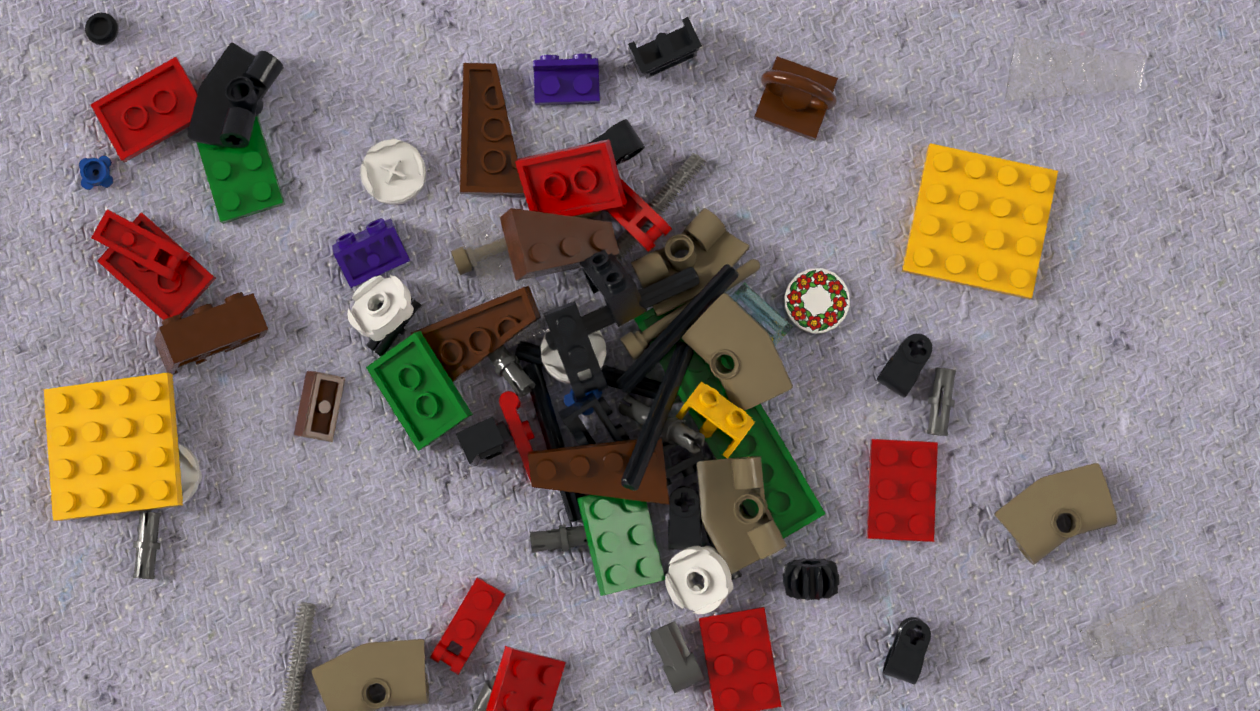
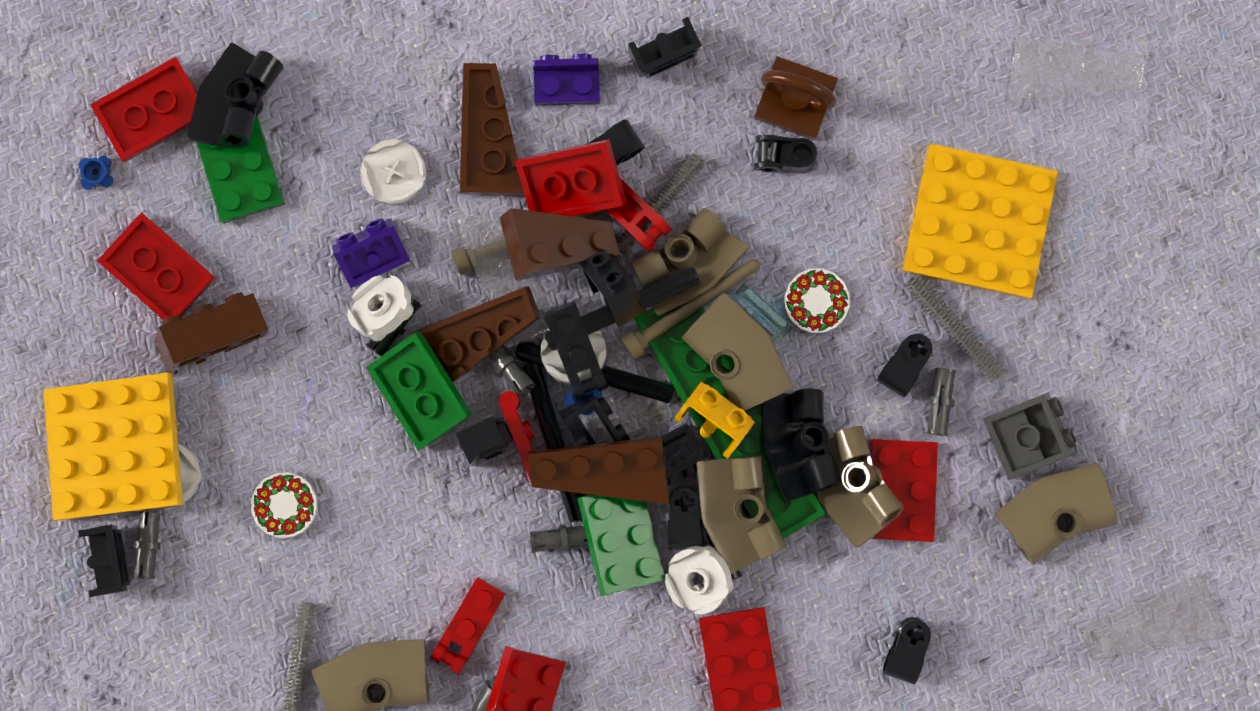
(101, 29): black plate -> none
(107, 559): none -> black window
(139, 244): red plate -> none
(284, 505): none -> tile
(319, 406): reddish brown slope -> none
(657, 417): black axle -> none
(673, 430): dark grey pin -> none
(677, 328): black axle -> none
(678, 662): dark grey piece -> none
(782, 154): none -> black piece
(795, 464): none -> black panel
(811, 579): black gear -> none
(856, 508): none -> dark tan panel
(958, 332): none -> light grey axle
(1030, 435): none -> dark grey plate

